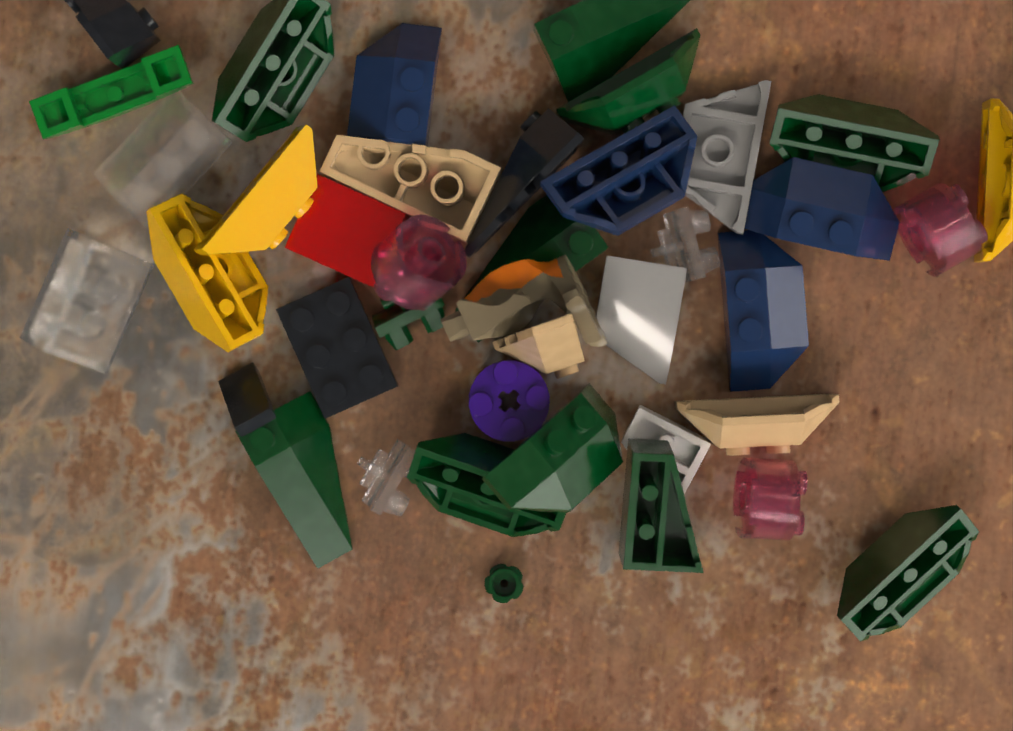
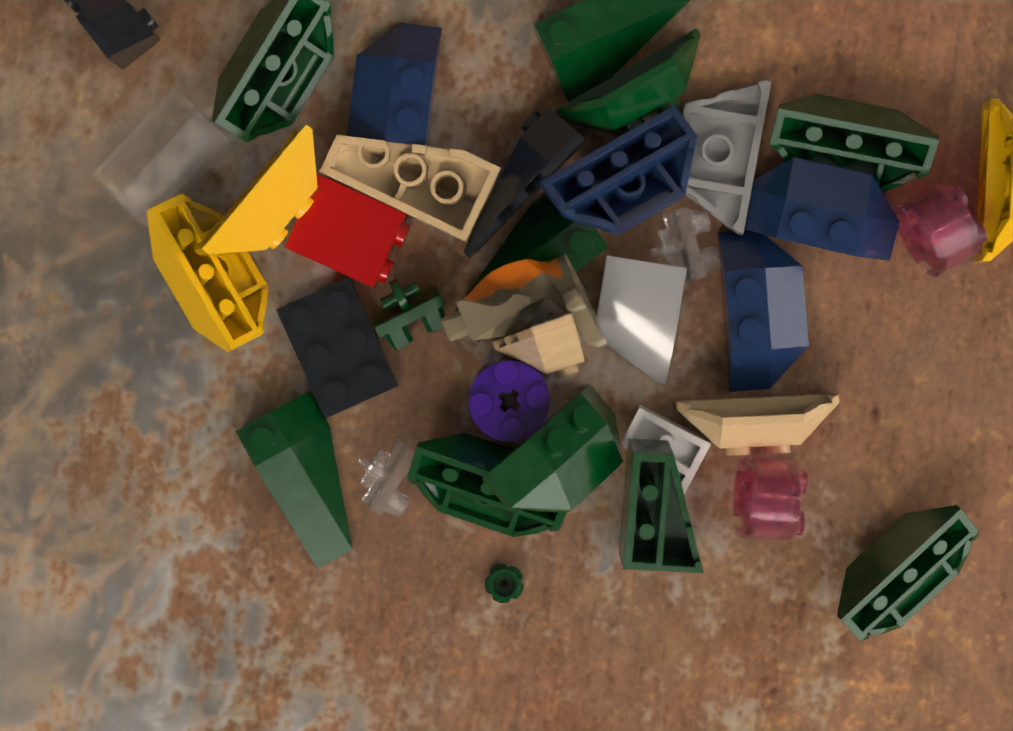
(86, 301): clear slope -> none
(112, 94): green slope -> none
(247, 399): black tile -> none
(417, 263): clear pink brick -> none

